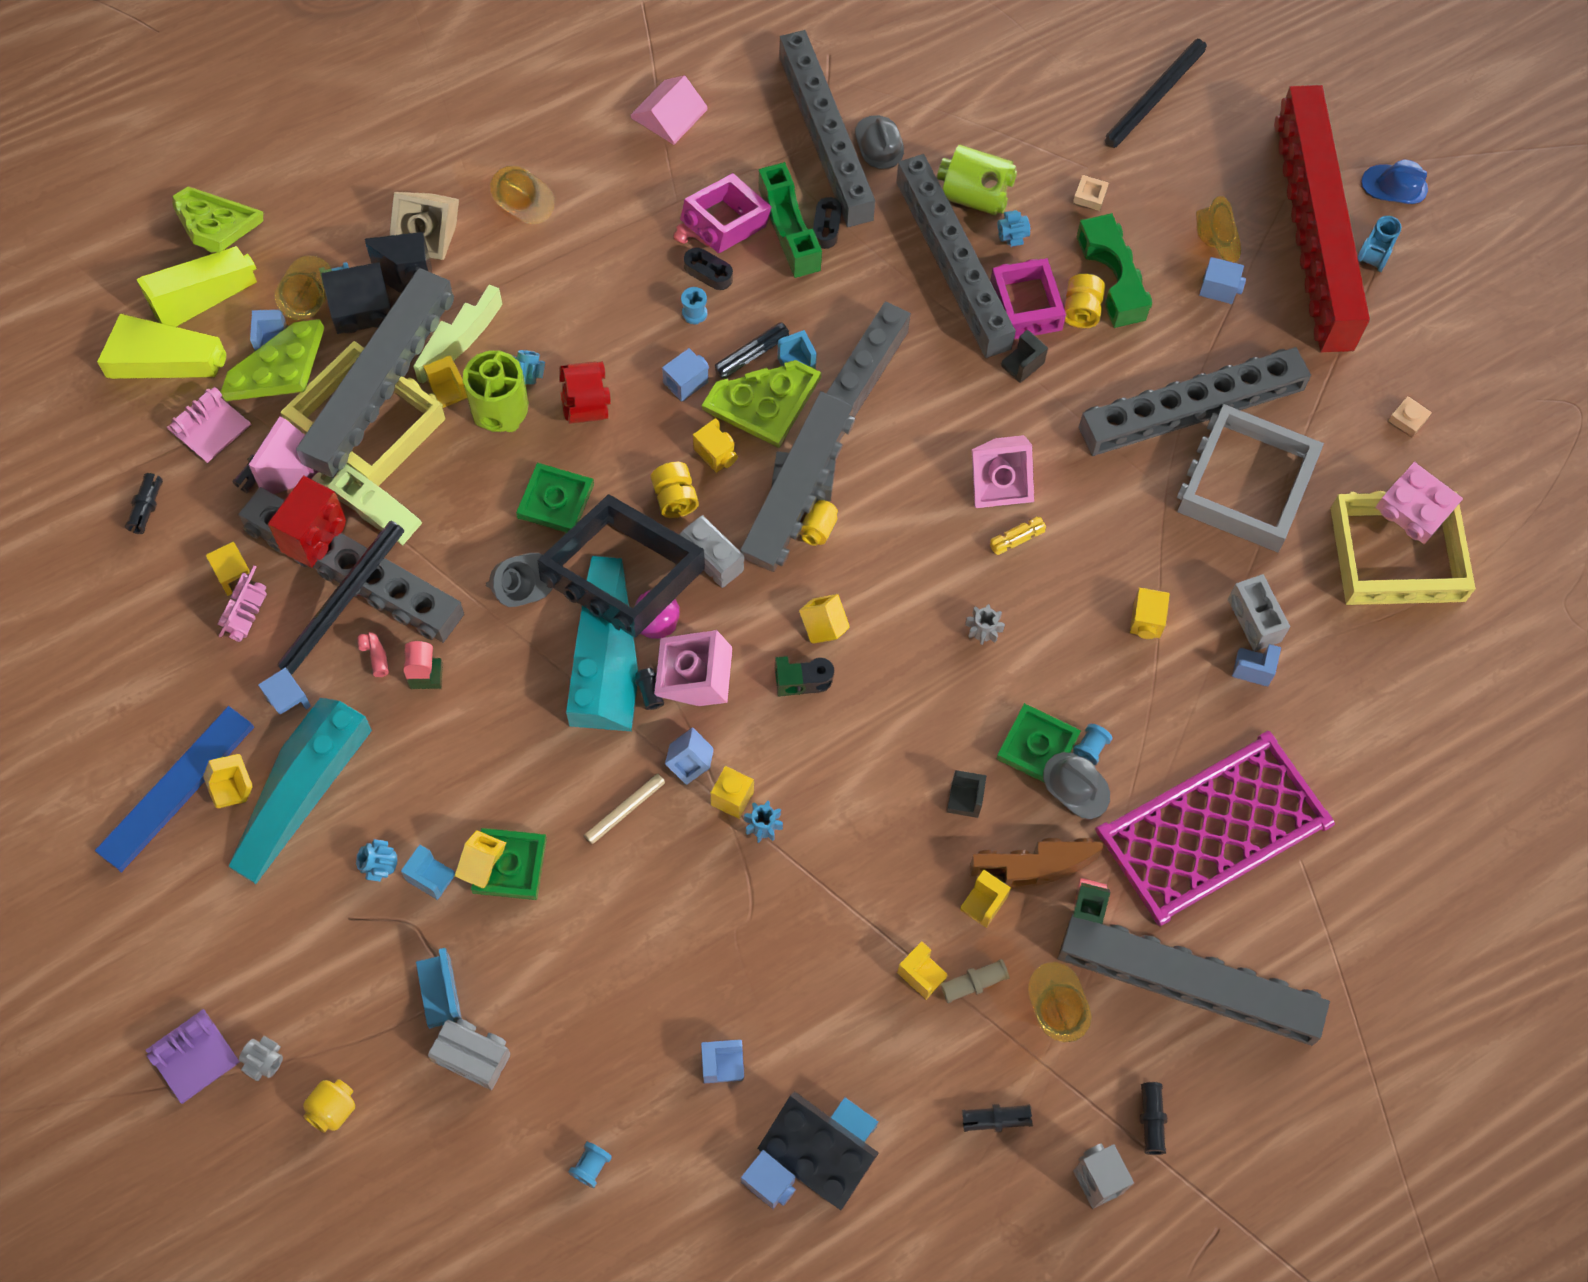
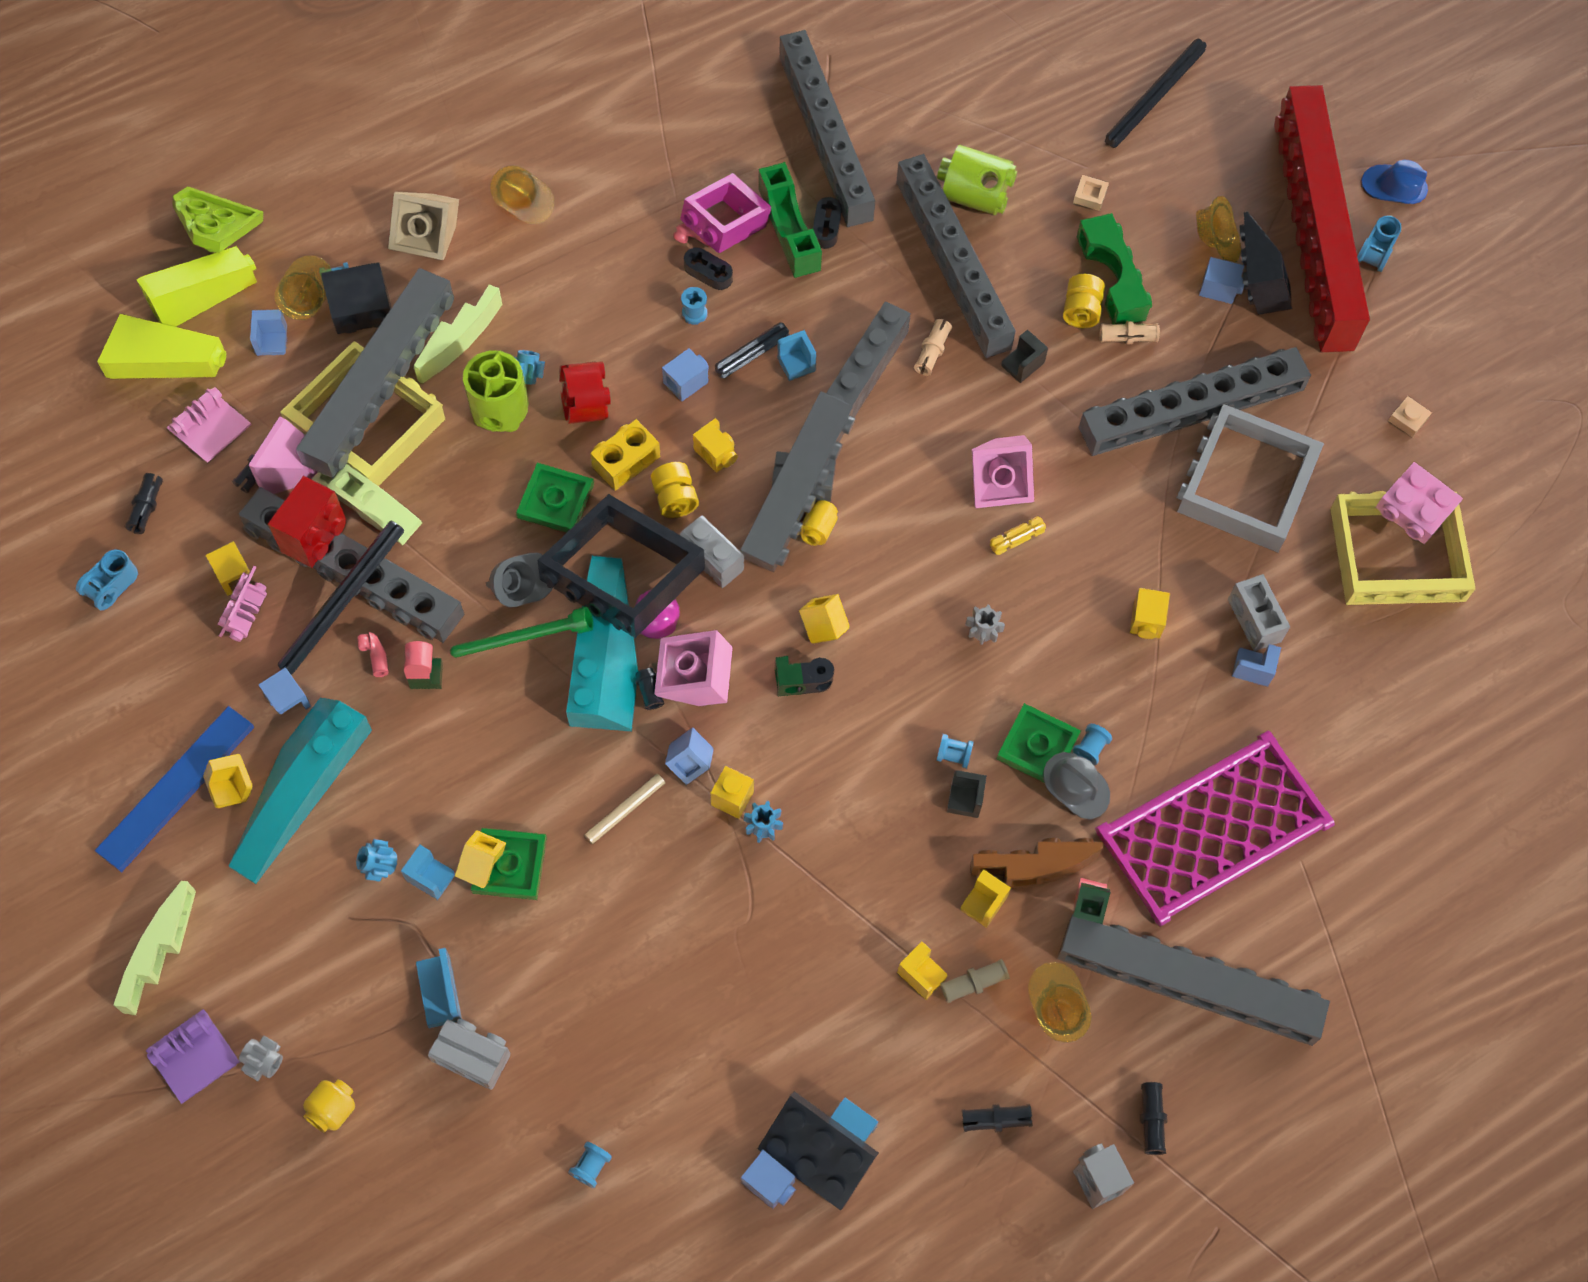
(106, 580): none -> dark azure piece
(161, 936): none -> yellowish green slope
(278, 365): lime plate -> none
(399, 257): black slope -> none
(445, 381): yellow panel -> none
(579, 620): none -> green piece
(630, 458): none -> yellow brick
(671, 109): bright pink slope -> none
(722, 1061): medium blue panel -> none
(764, 400): lime plate -> none
(879, 141): dark grey piece -> none
(932, 347): none -> light nougat pin
(955, 751): none -> dark azure bush
(1013, 228): dark azure gear -> none
(1036, 321): dark pink window -> none
(1129, 332): none -> light nougat pin
(1265, 270): none -> black slope

